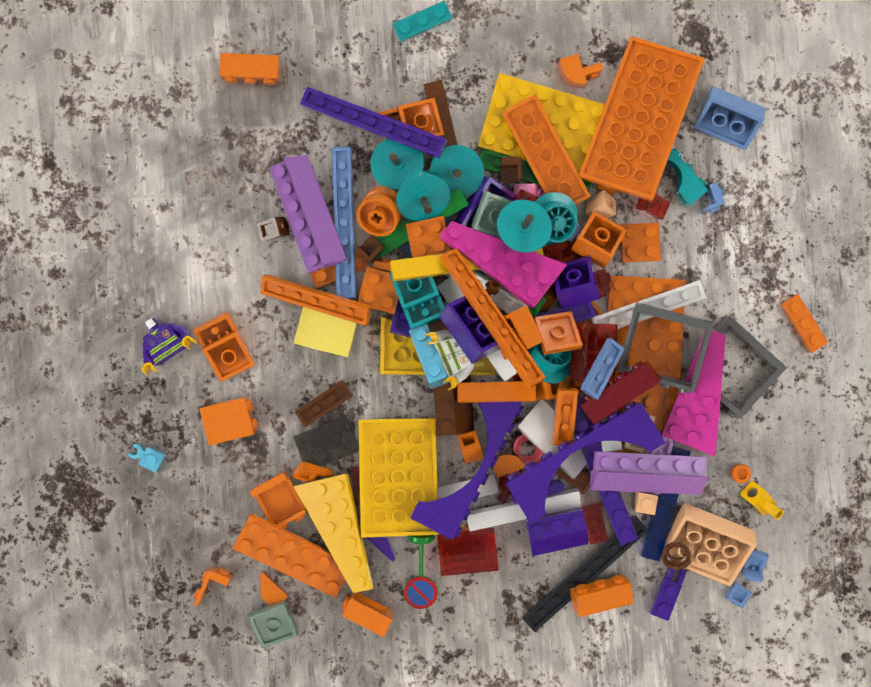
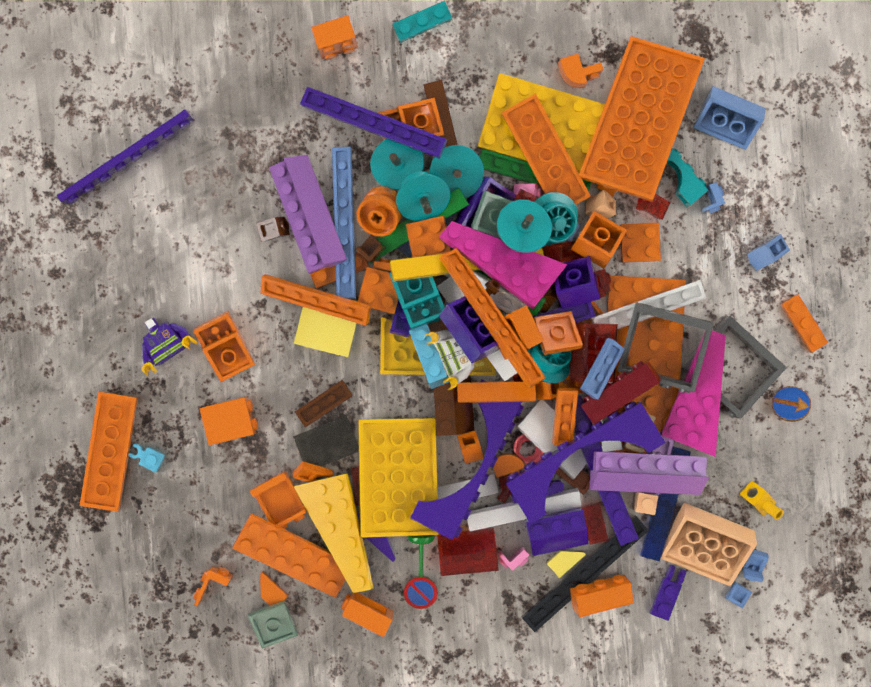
(108, 451): none -> orange plate
(130, 154): none -> dark purple plate
(250, 68): orange brick -> none
(335, 37): none -> orange brick
(511, 169): reddish brown panel -> none
(516, 559): none -> bright pink bracket
(564, 560): none -> light yellow tile
(676, 563): reddish brown piece -> none
(740, 473): orange tile -> none
(768, 252): none -> medium blue slope
(791, 404): none -> blue piece

